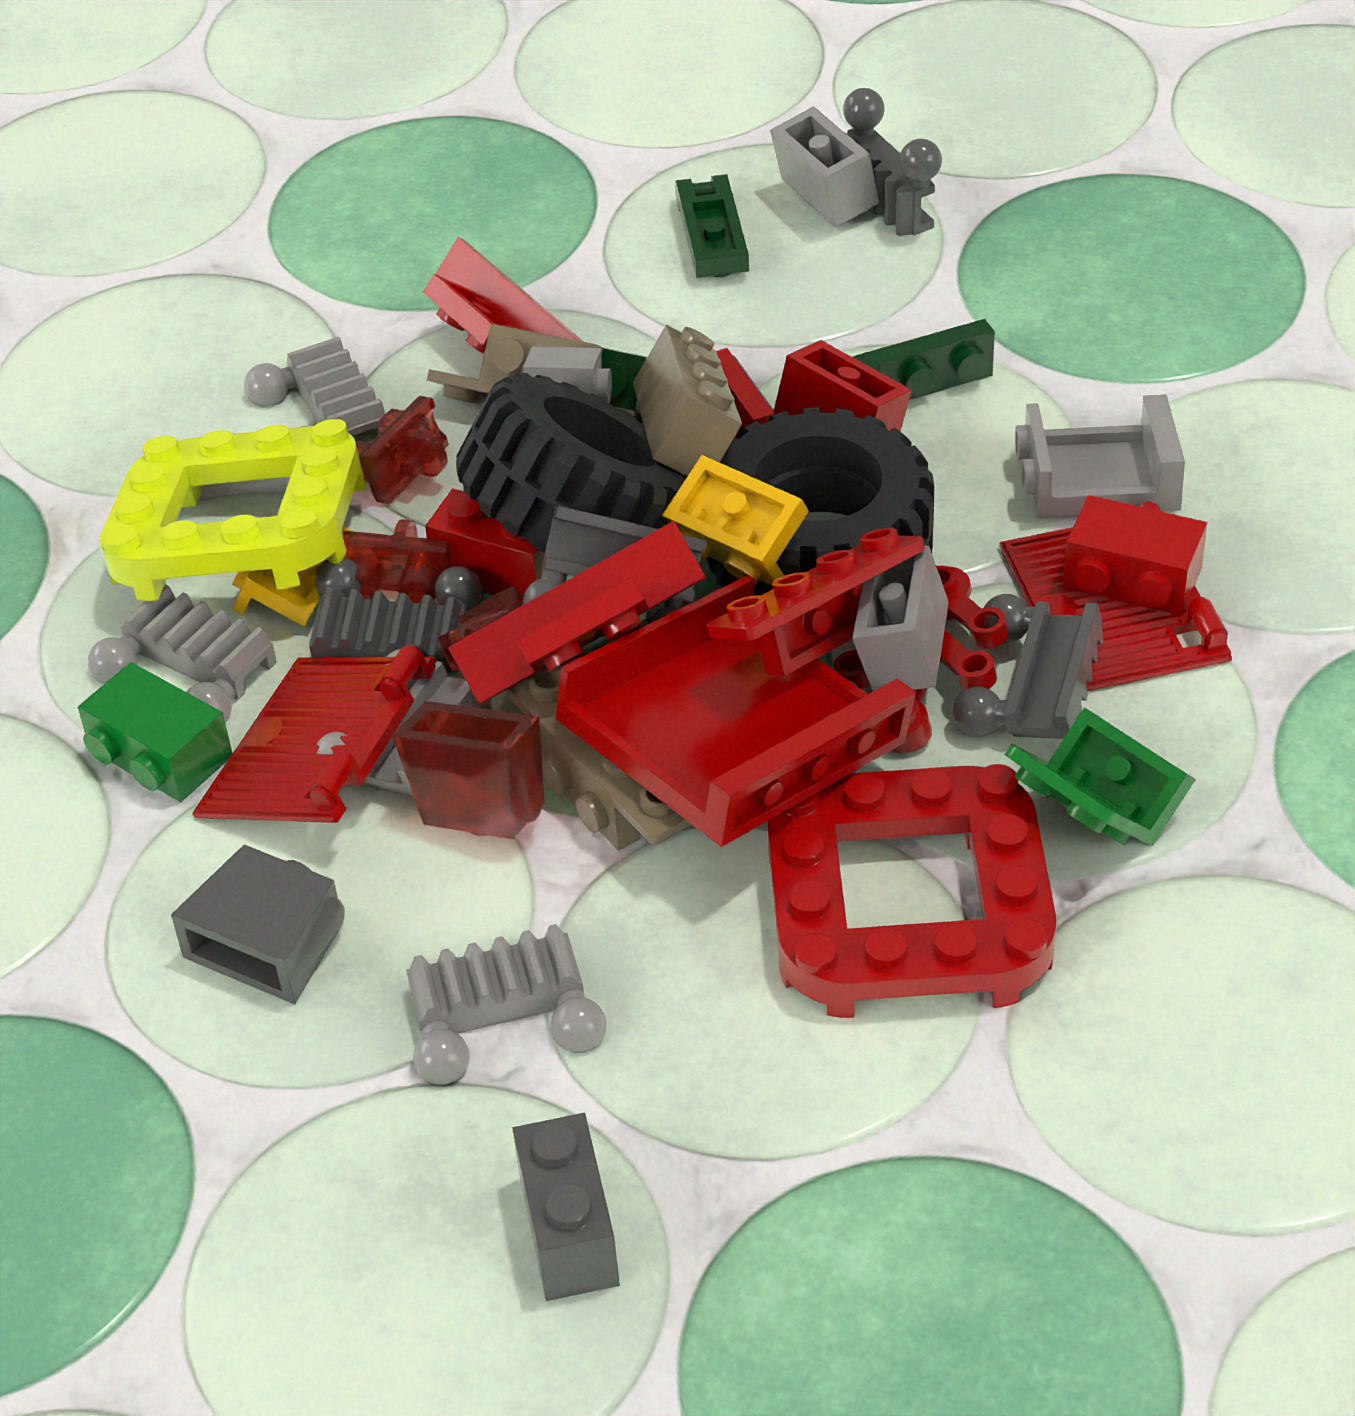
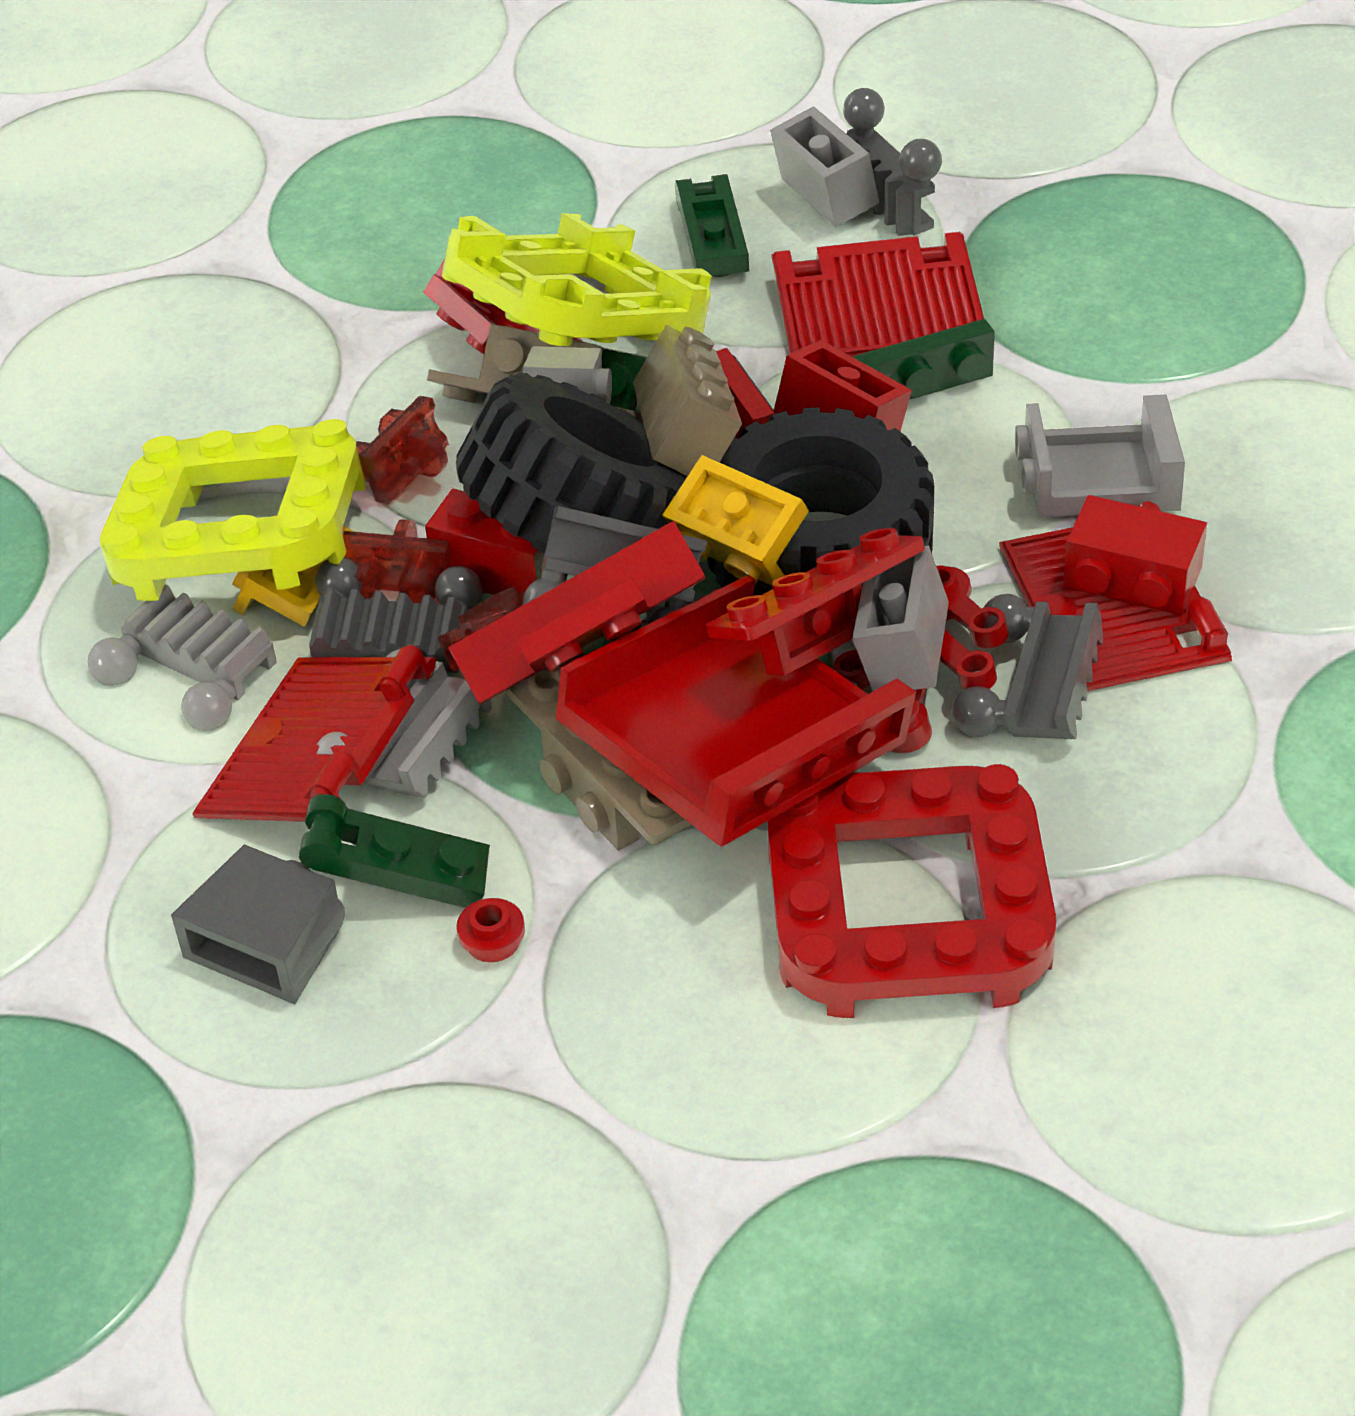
(155, 732): green brick -> none
(325, 382): light grey gear -> none
(392, 853): none -> dark green plate
(473, 768): clear red torso -> none
(491, 929): none -> red plate
(497, 989): light grey gear -> none
(536, 286): none -> neon yellow plate
(566, 1206): dark grey brick -> none
(876, 293): none -> red window
(1107, 780): green bracket -> none

